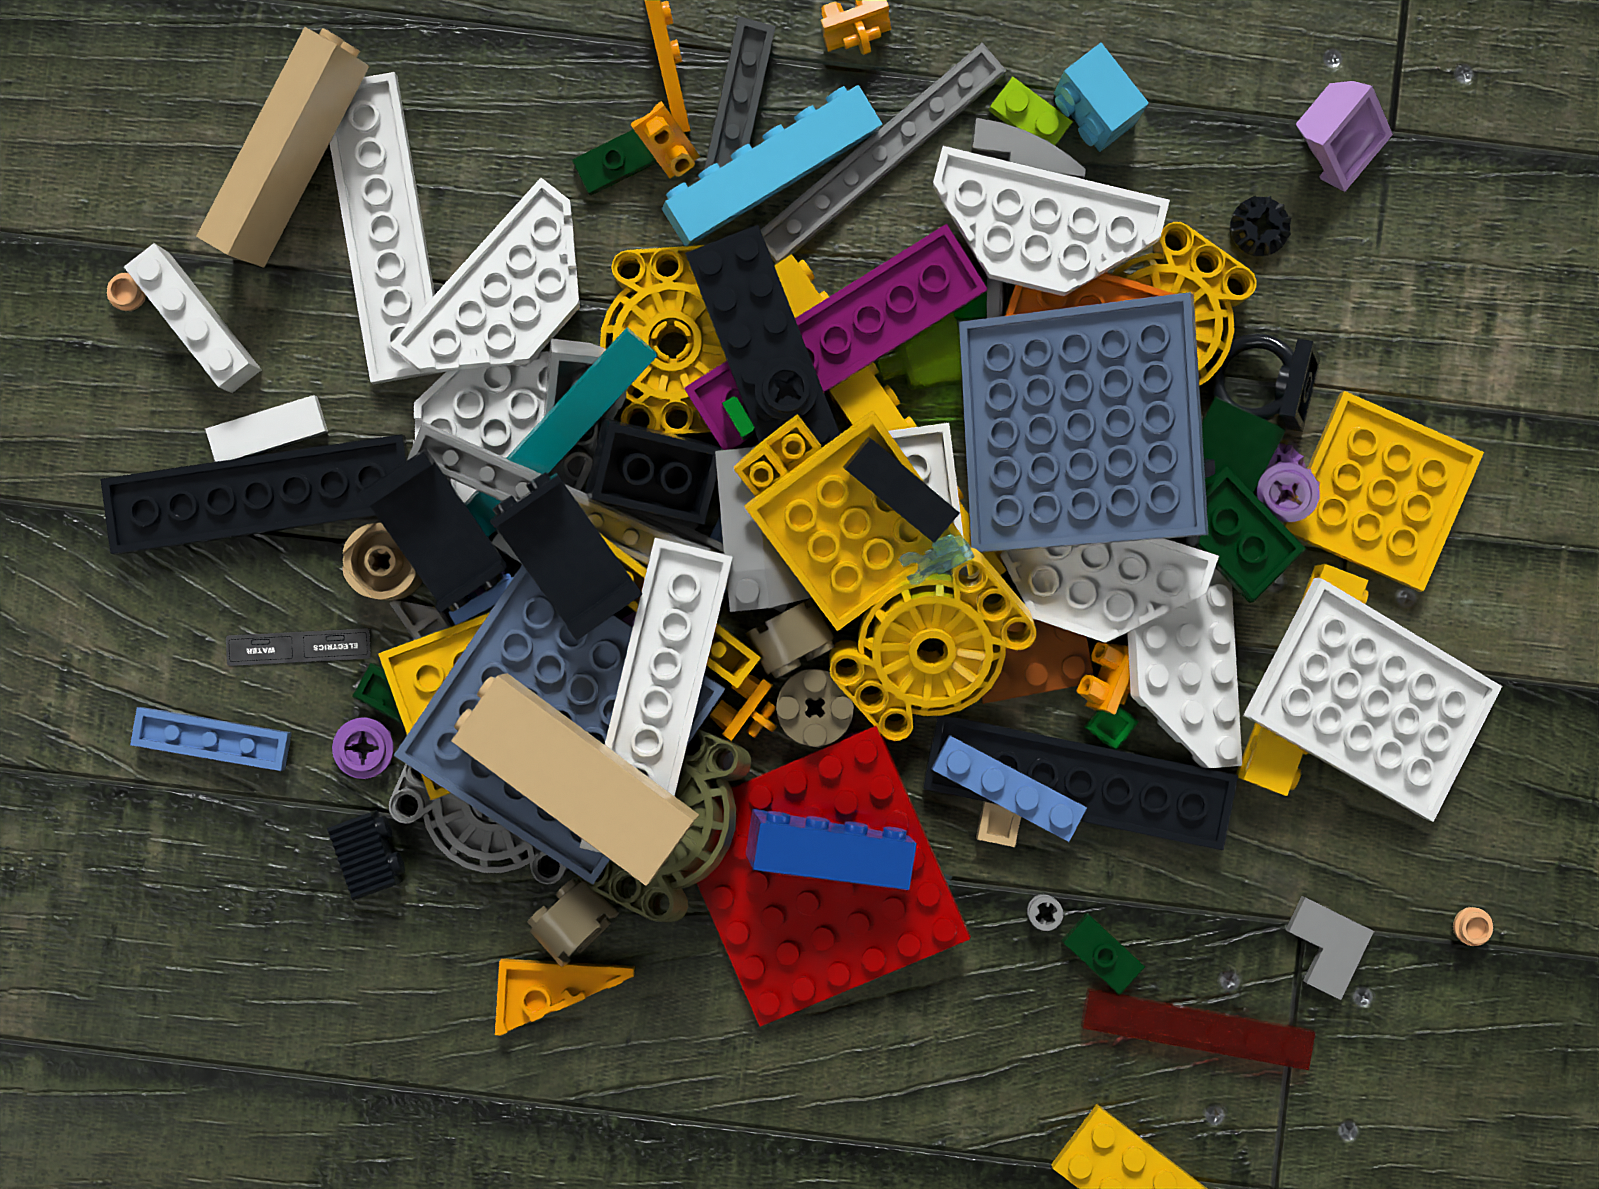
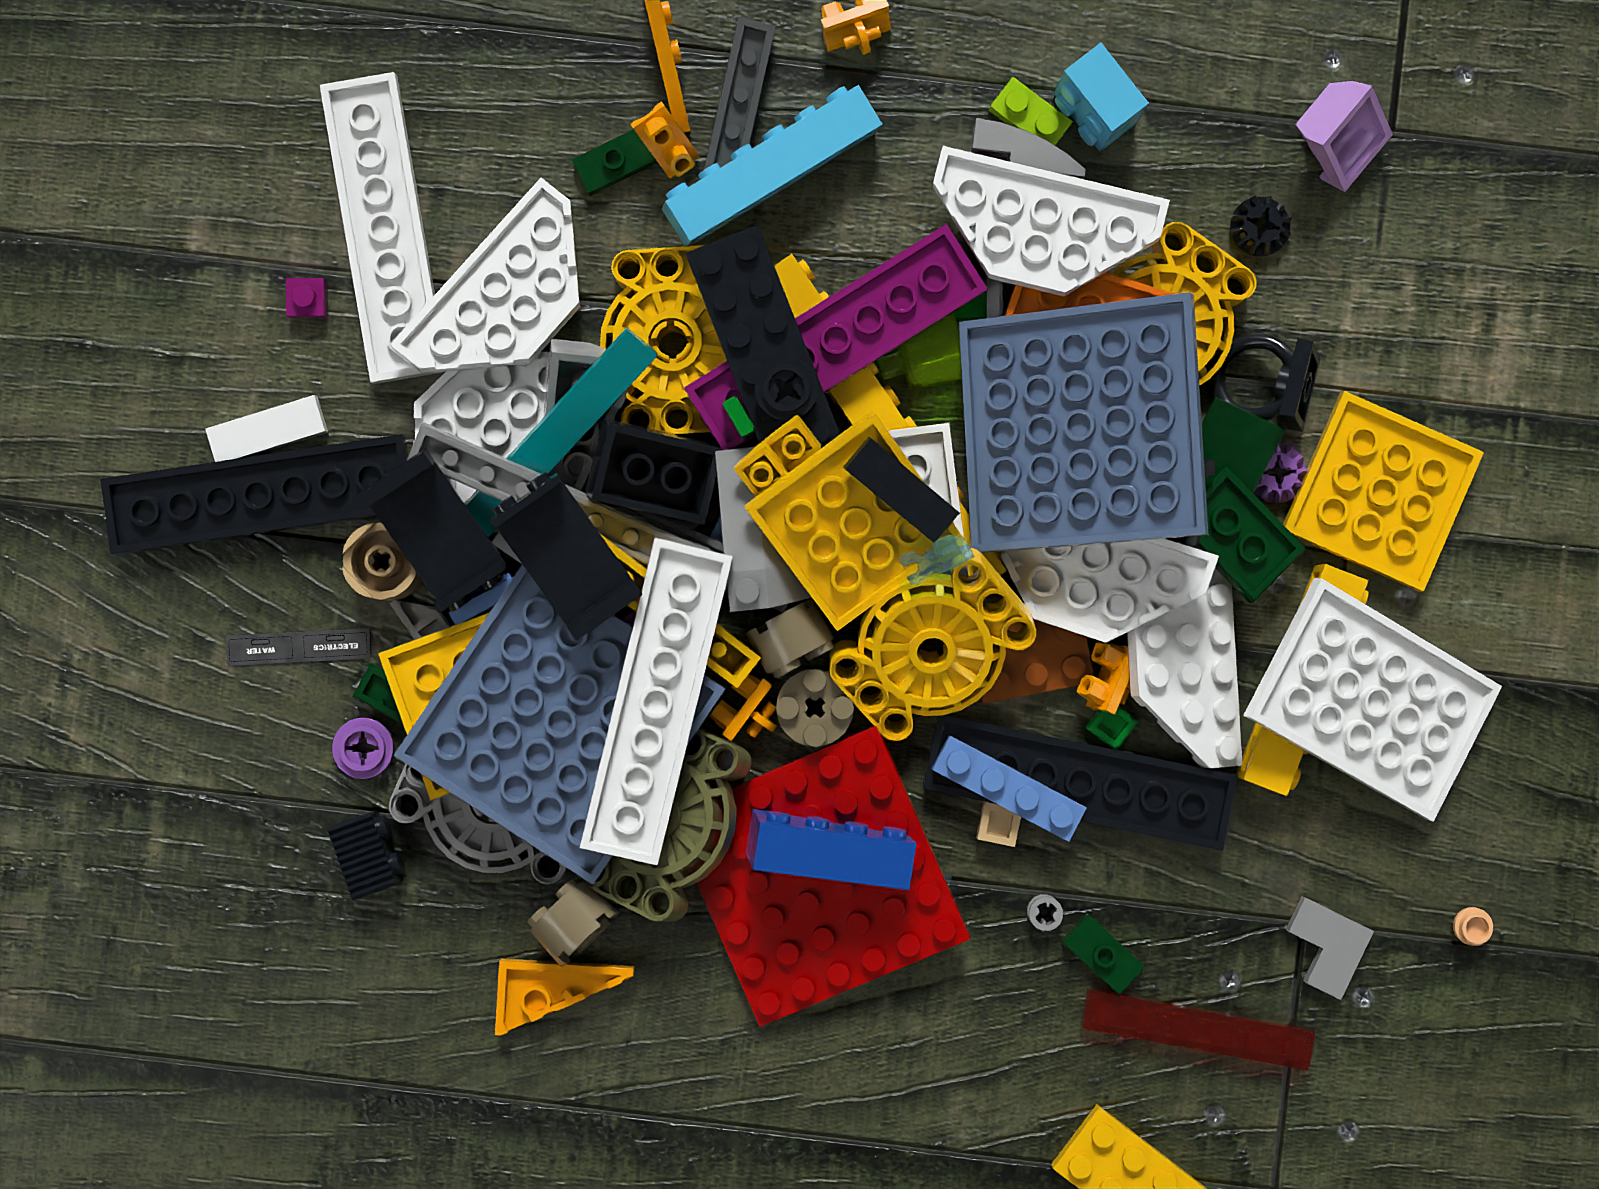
(125, 293): light nougat plate -> none
(192, 318): white brick -> none
(210, 738): medium blue plate -> none
(284, 147): tan brick -> none
(306, 298): none -> magenta plate
(573, 777): tan brick -> none
(882, 153): light grey tile -> none
(1290, 508): medium lavender gear -> none

